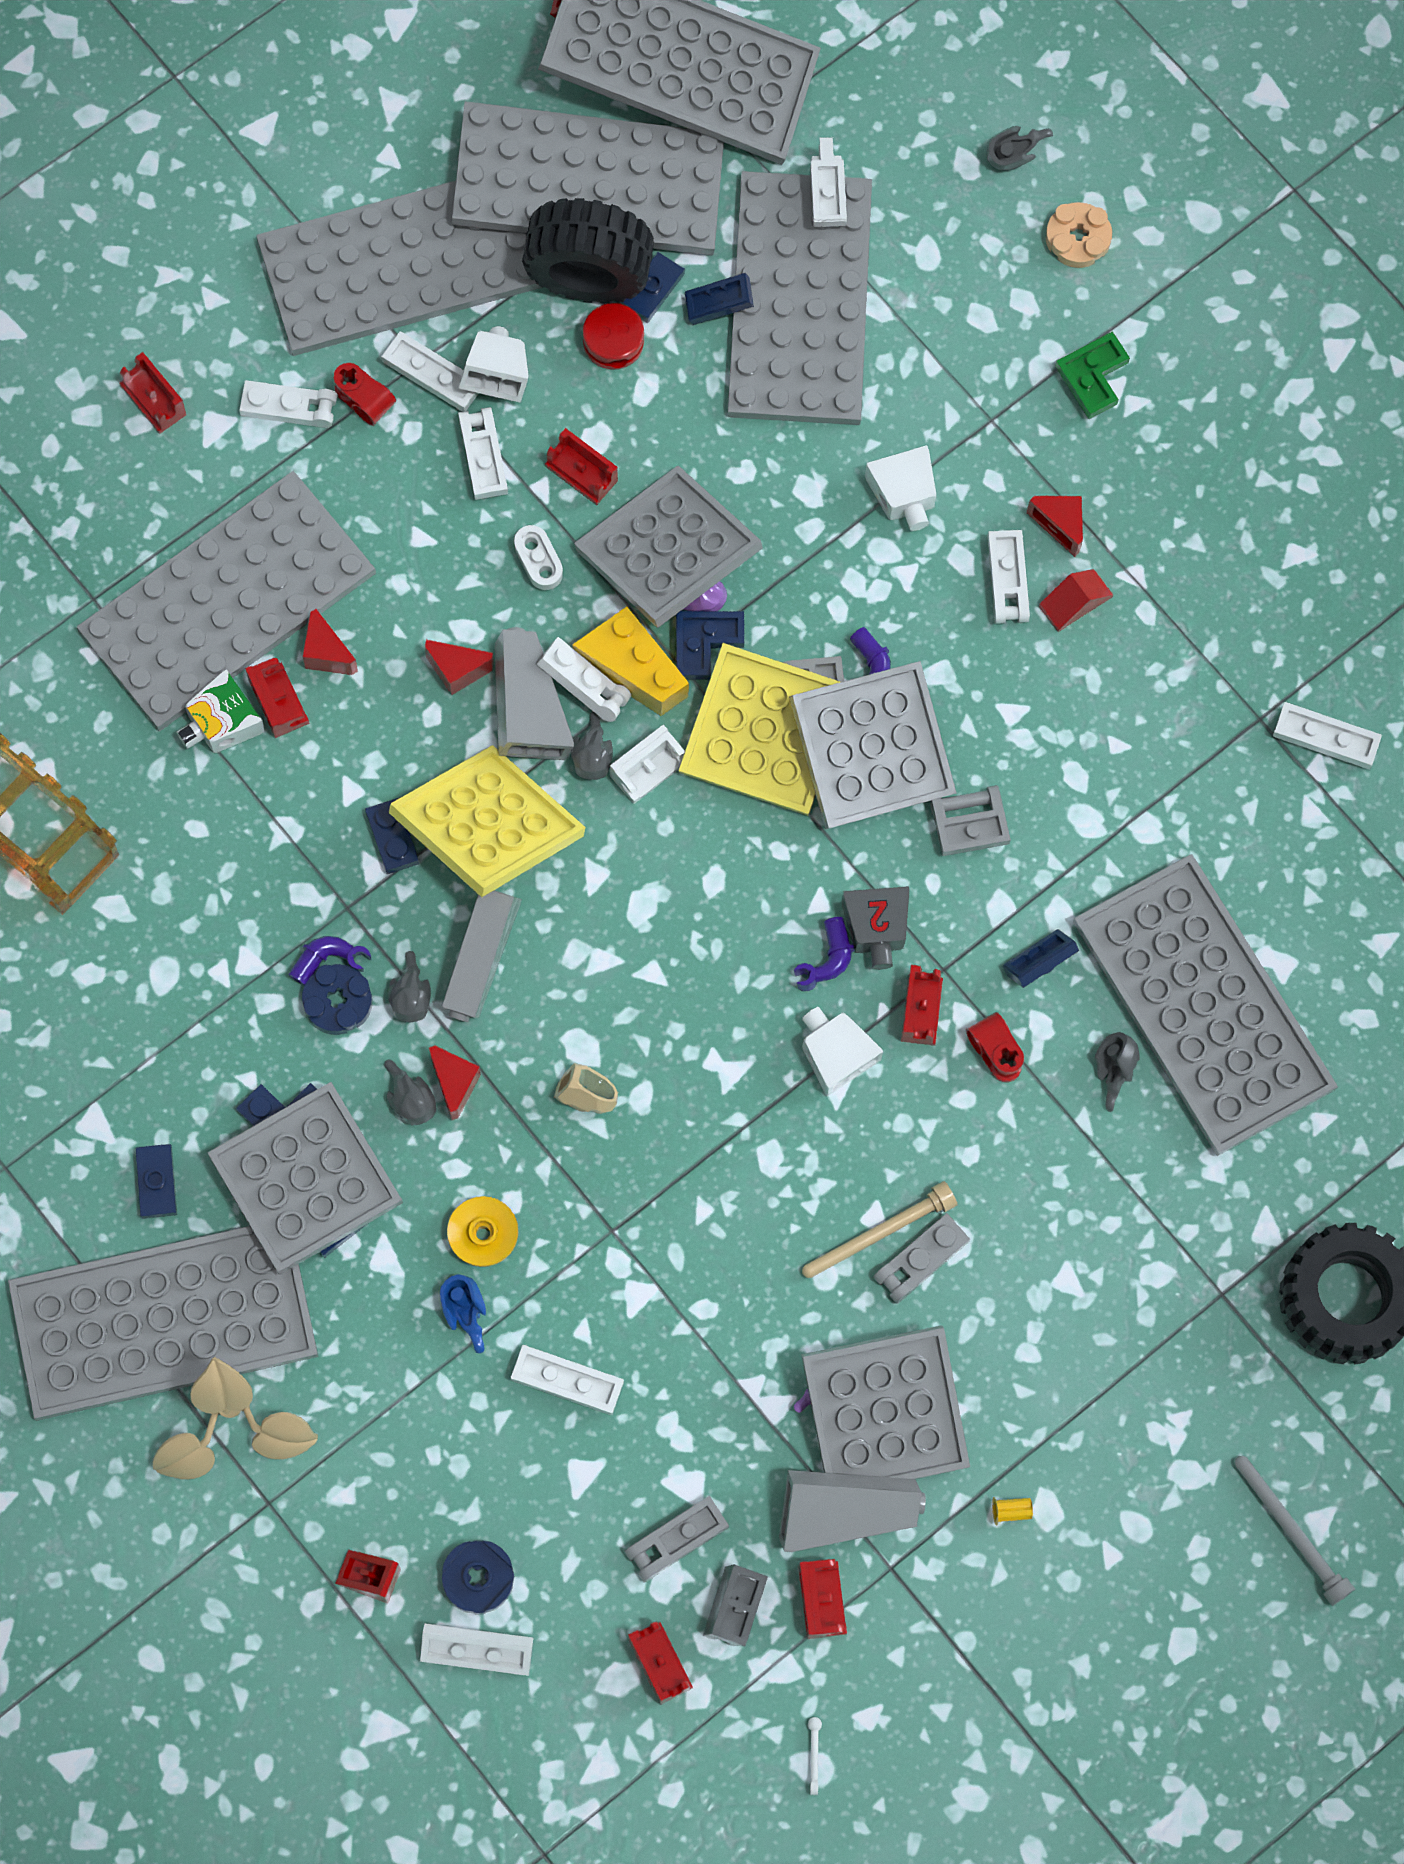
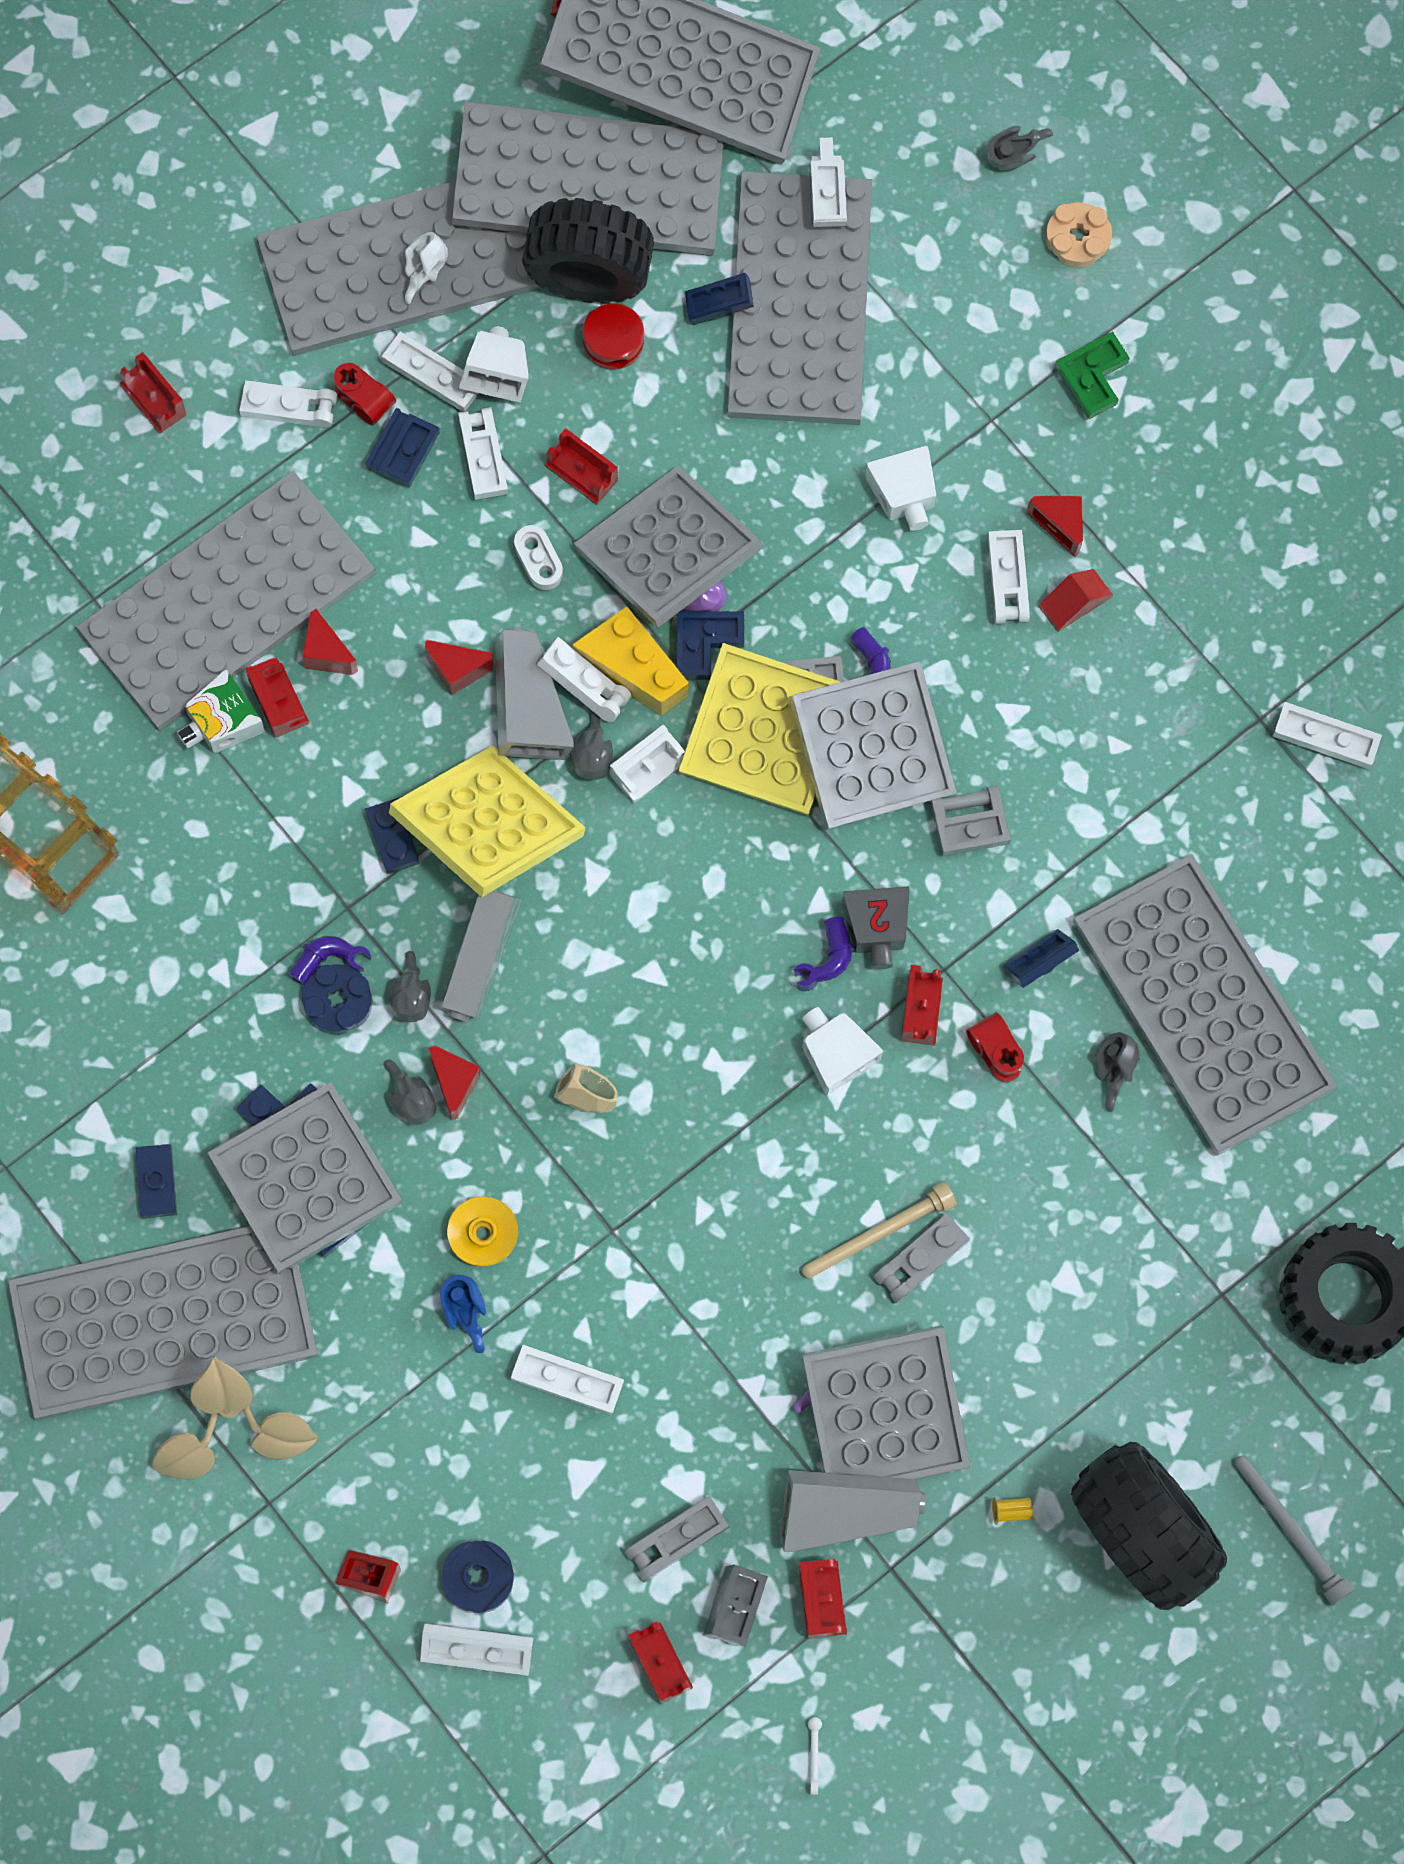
(402, 447): none -> dark blue plate
(423, 261): none -> white piece
(662, 279): dark blue plate -> none
(1148, 1526): none -> black tyre

